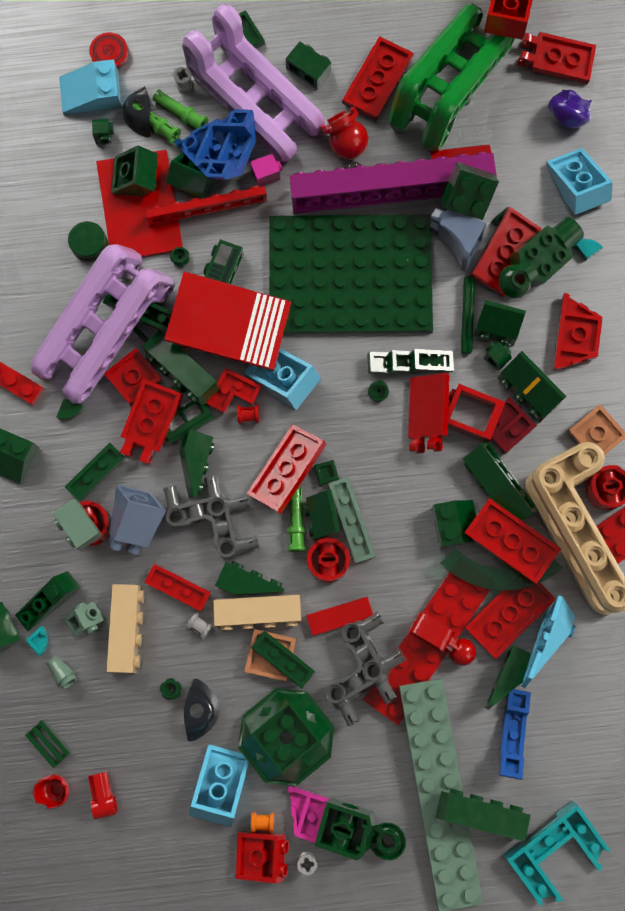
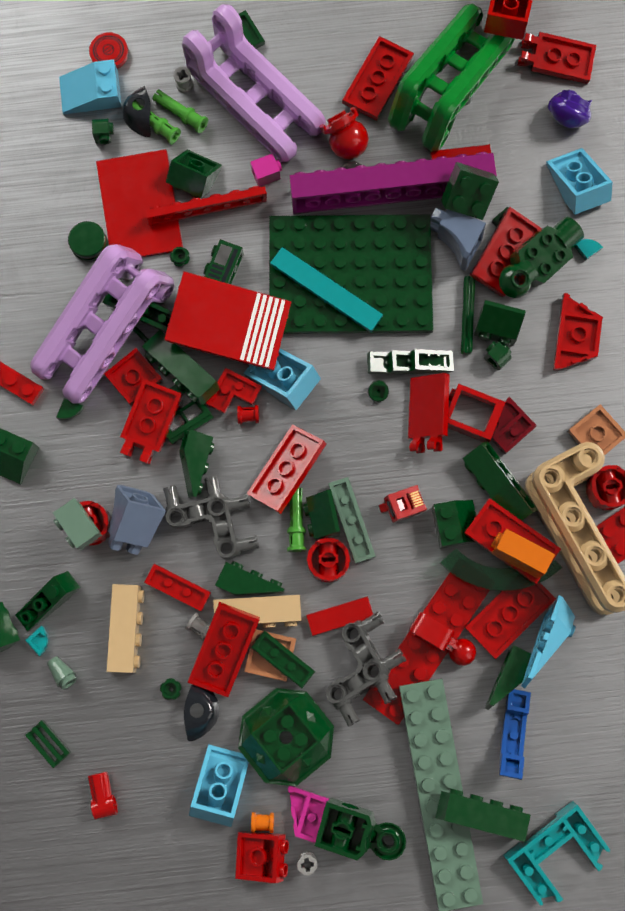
(51, 791): red hair -> none
(84, 619): sand green brick -> none
(94, 472): dark green plate -> none
(134, 172): dark green slope -> none
(222, 146): blue wedge -> none
(223, 649): none -> red plate
(308, 65): dark green brick -> none
(326, 289): none -> teal tile
(326, 472): dark green tile -> none
(403, 504): none -> red piece
(522, 553): none -> orange brick
(531, 387): dark green slope -> none

